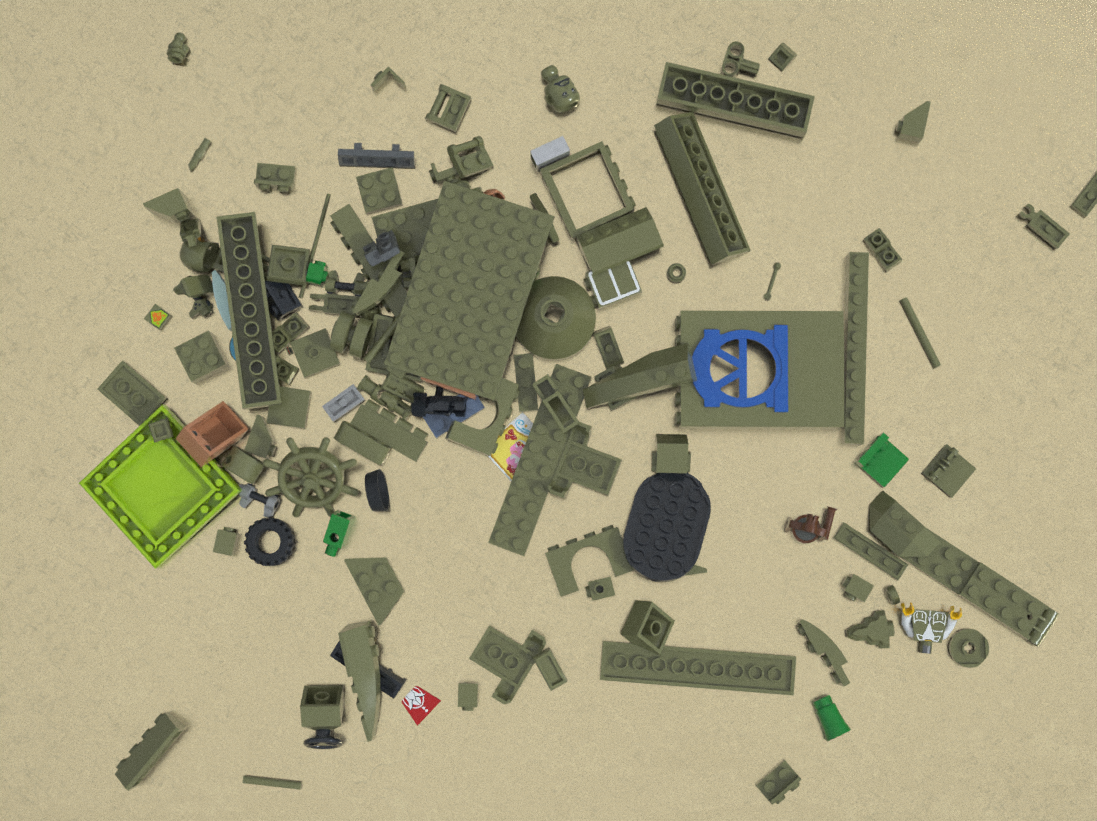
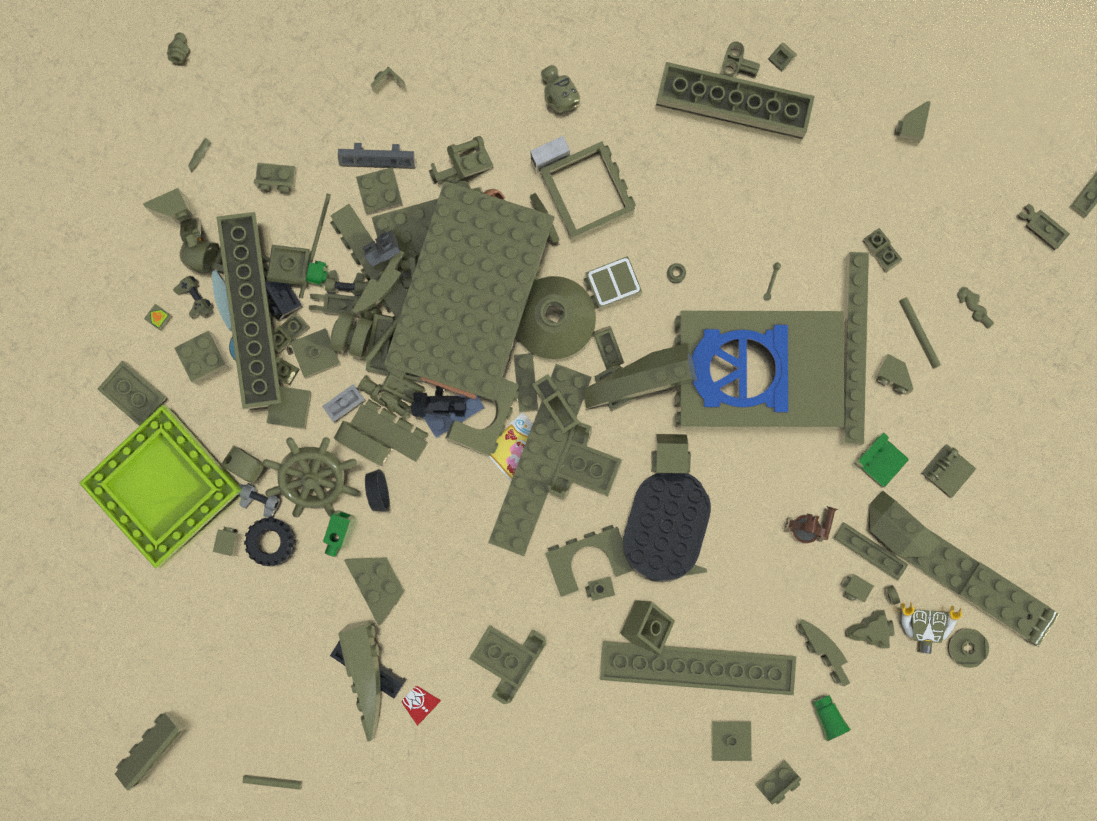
(161, 430): olive tile -> none
(197, 286): olive slope -> none
(212, 433): nougat piece -> none
(260, 439): olive slope -> none
(322, 711): olive piece -> none
(453, 111): olive plate -> none
(467, 695): olive brick -> none
(549, 669): olive tile -> none
(619, 241): olive slope -> none
(702, 187): olive slope -> none
(731, 741): none -> olive plate
(894, 372): none -> olive slope
(972, 300): none -> olive animal

